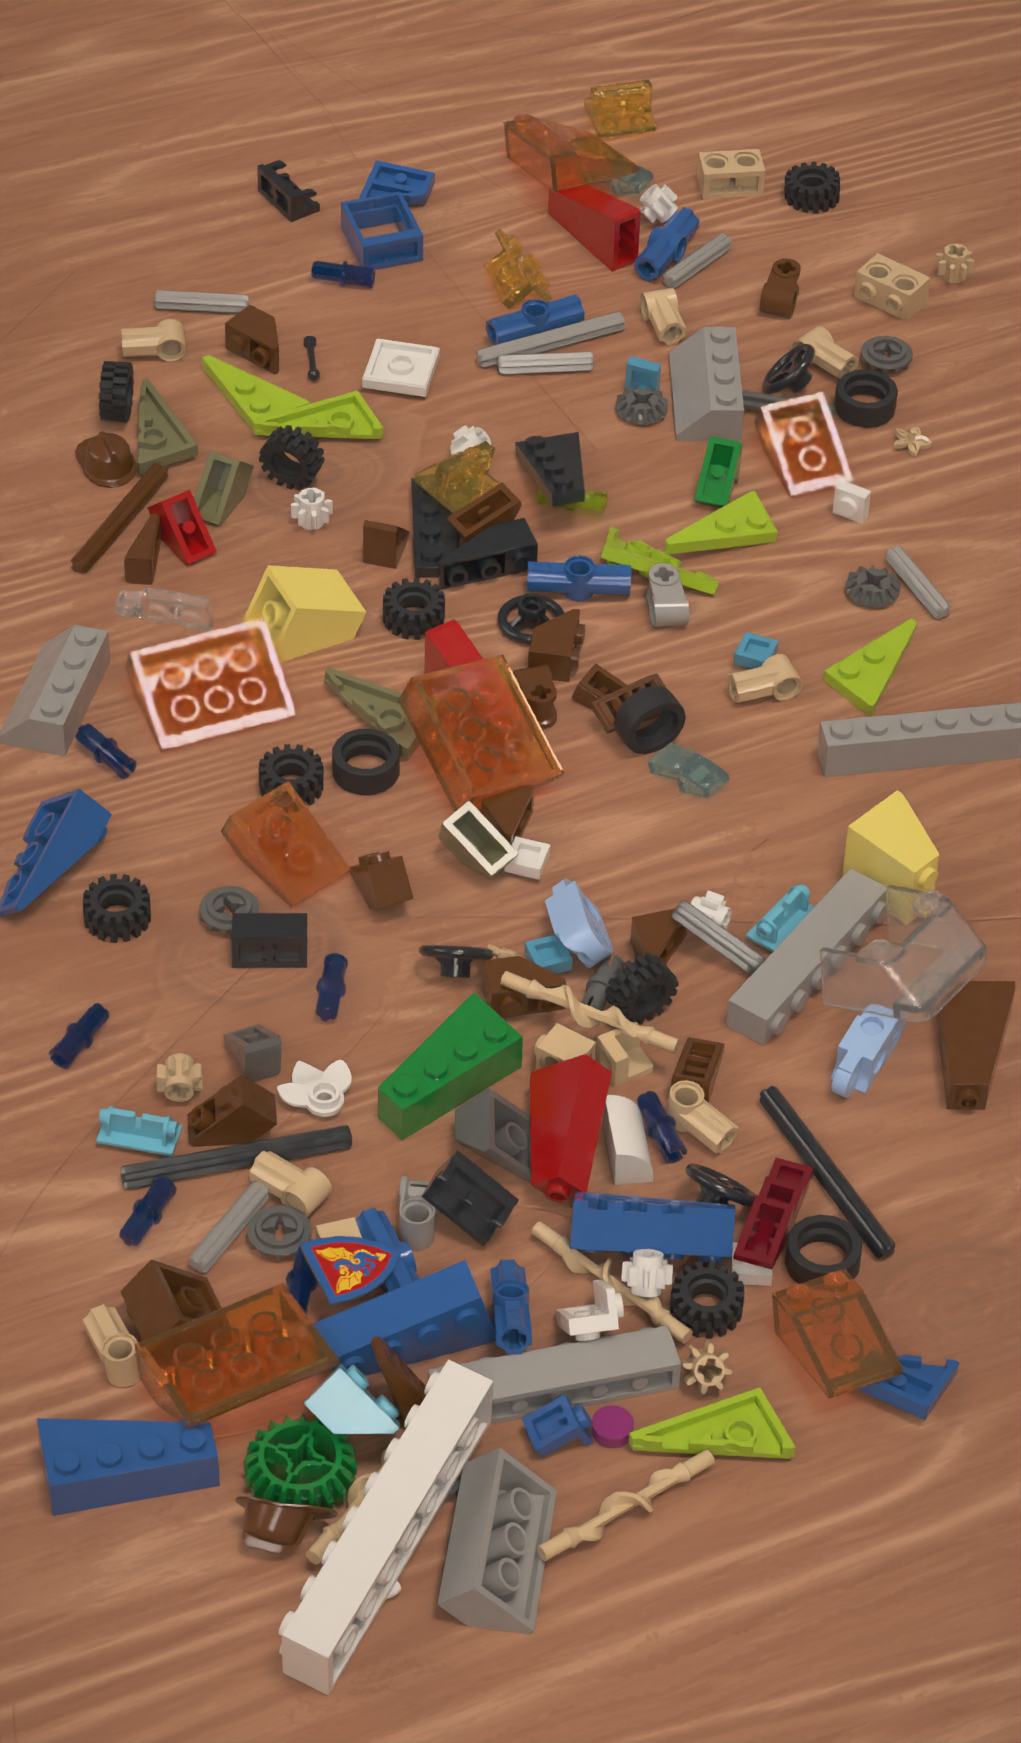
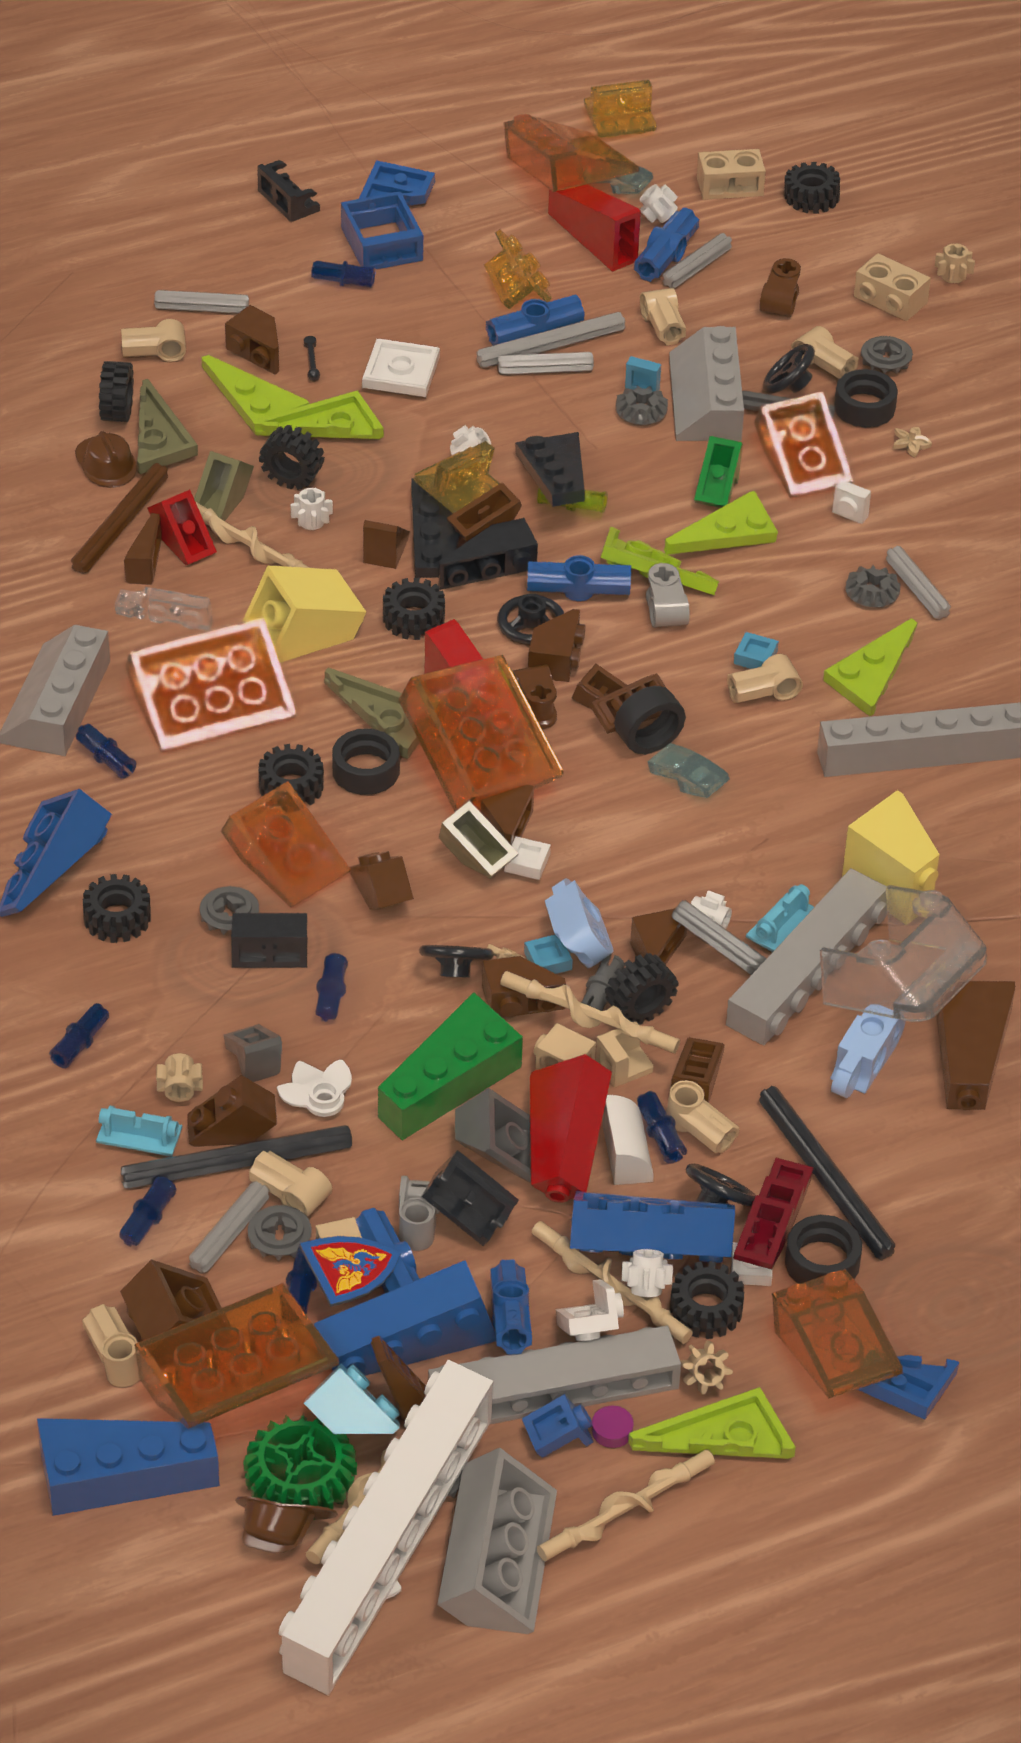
(259, 551): none -> tan piece

